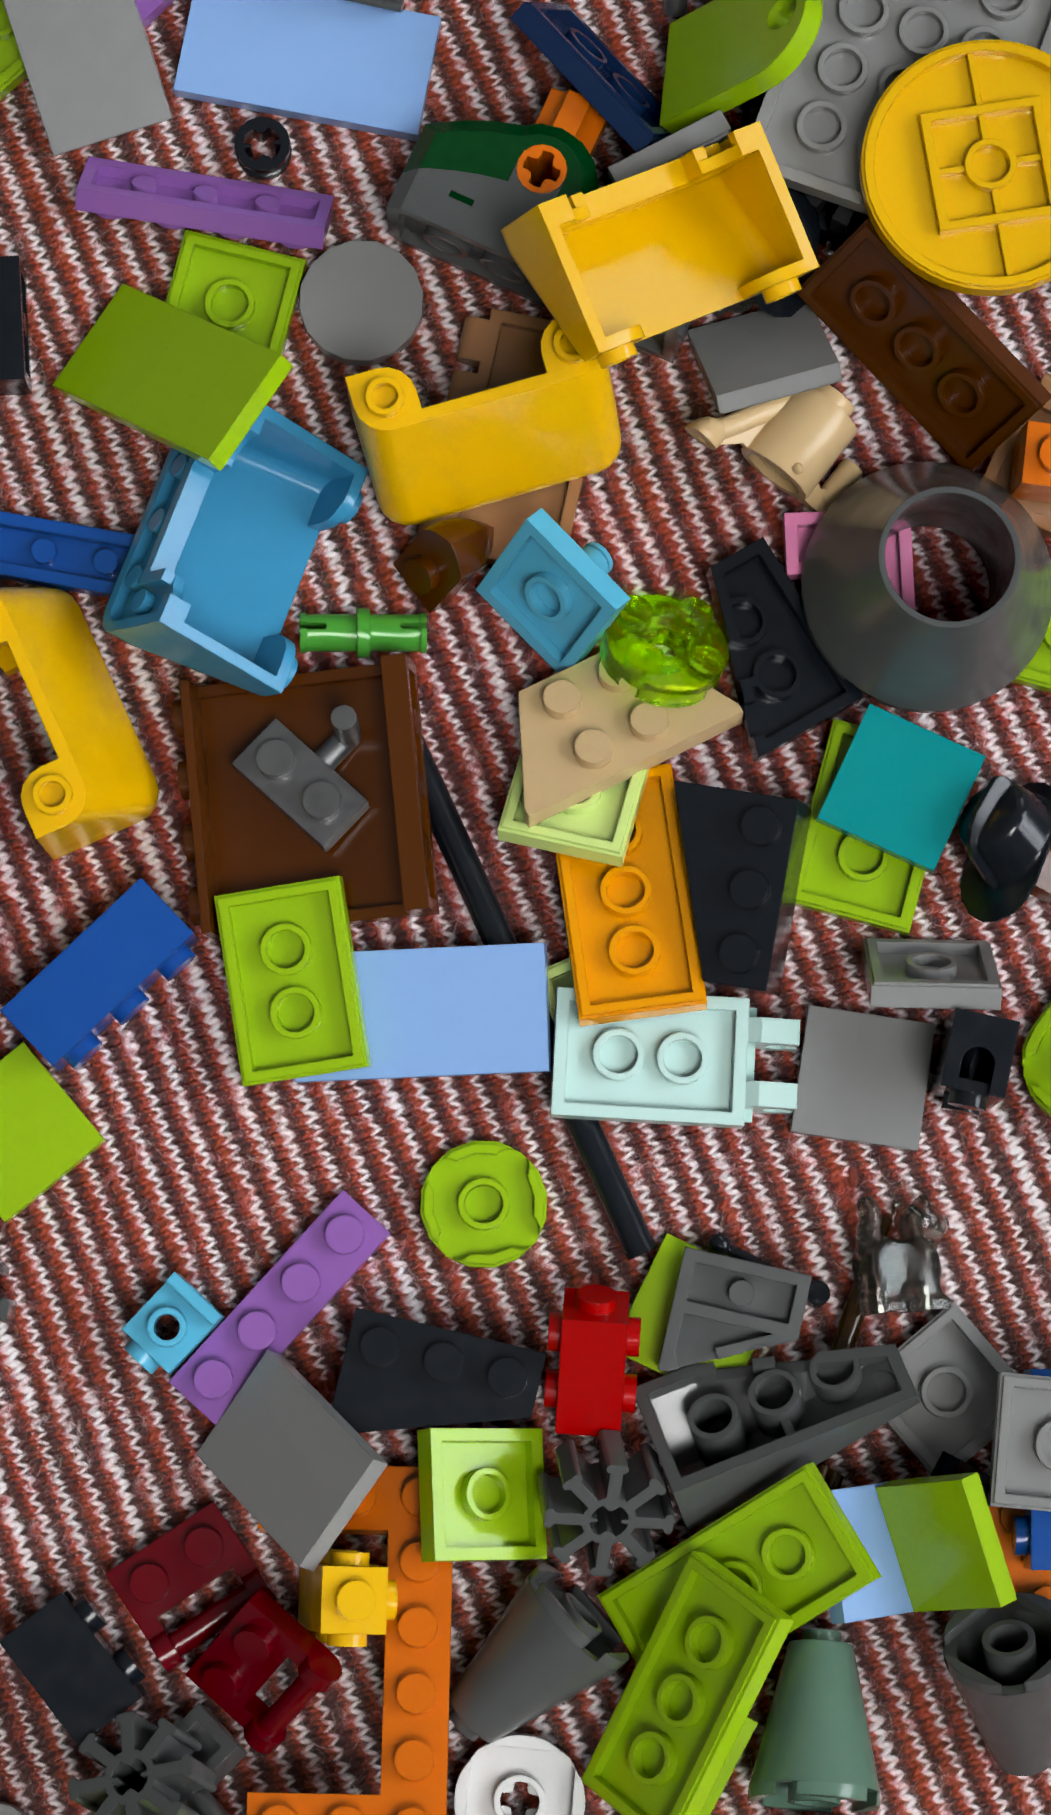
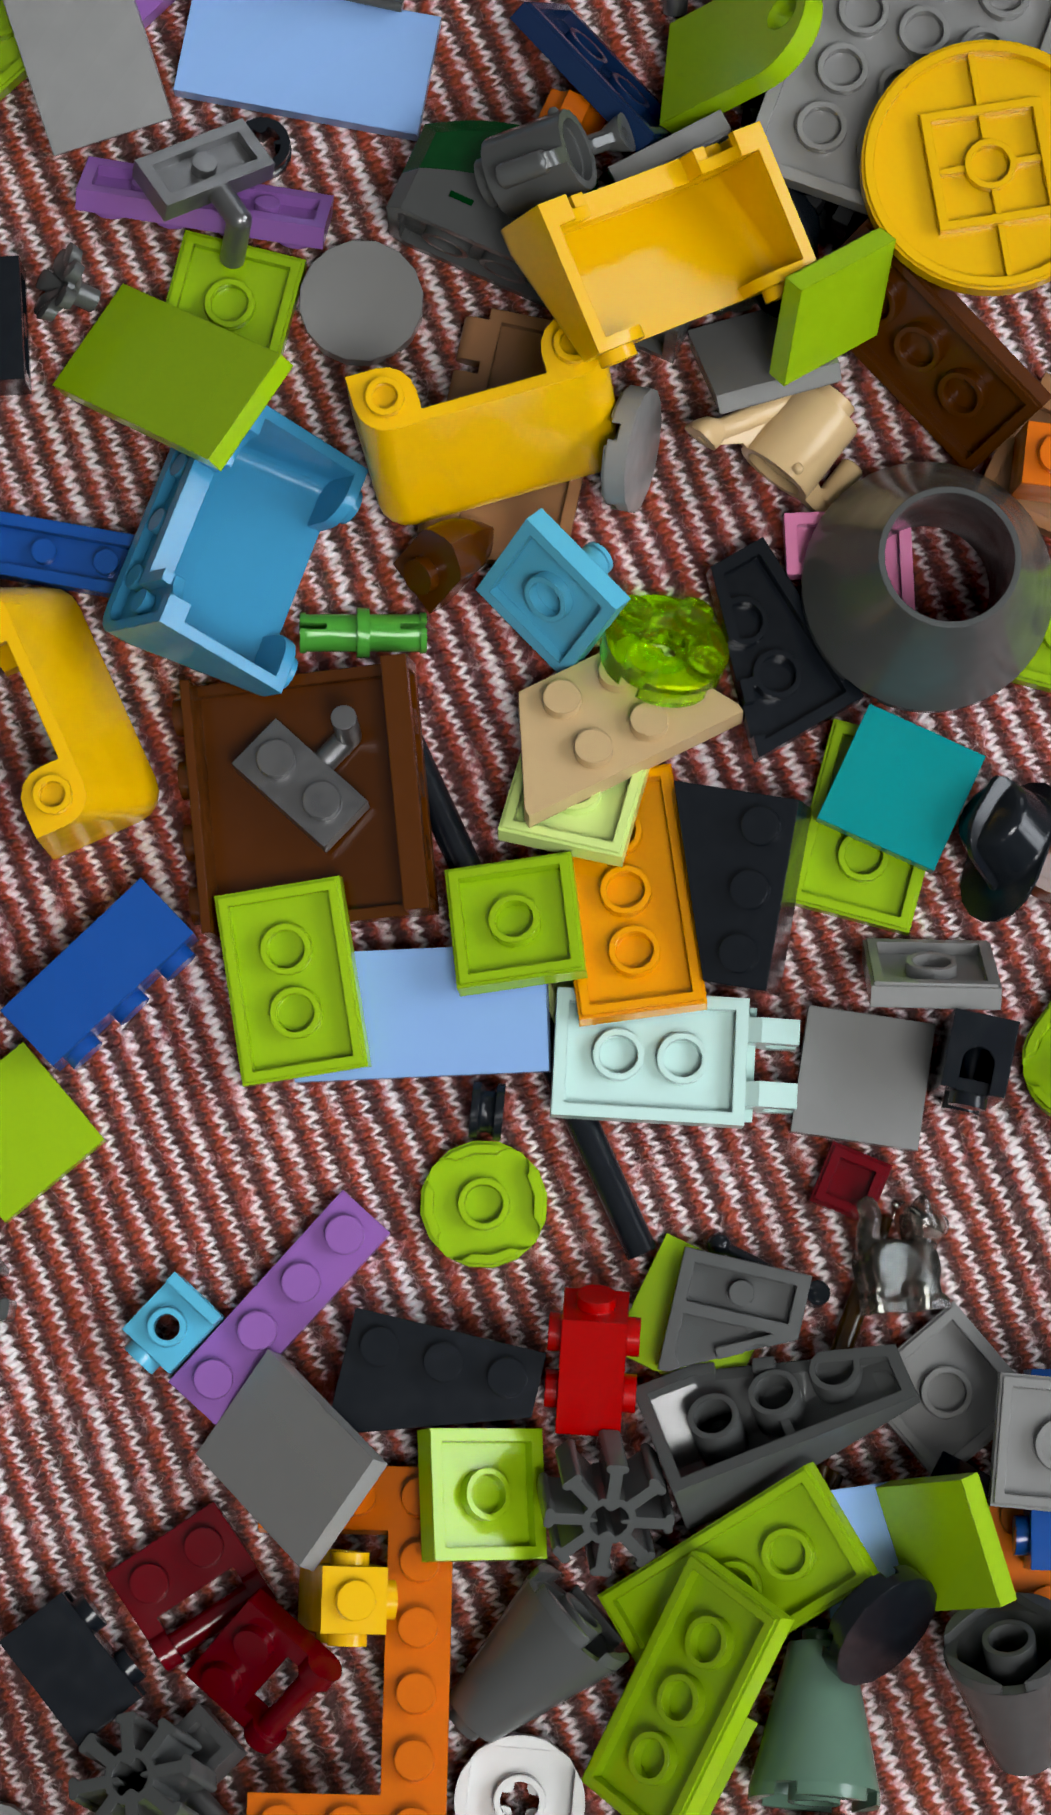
(65, 286): none -> dark grey plant
(207, 172): none -> flat silver plate
(487, 1110): none -> black bush
(515, 924): none -> lime tile
(545, 160): none -> dark grey piece
(633, 453): none -> light grey tile
(831, 306): none -> lime tile
(847, 1178): none -> dark red tile
(879, 1625): none -> black tile

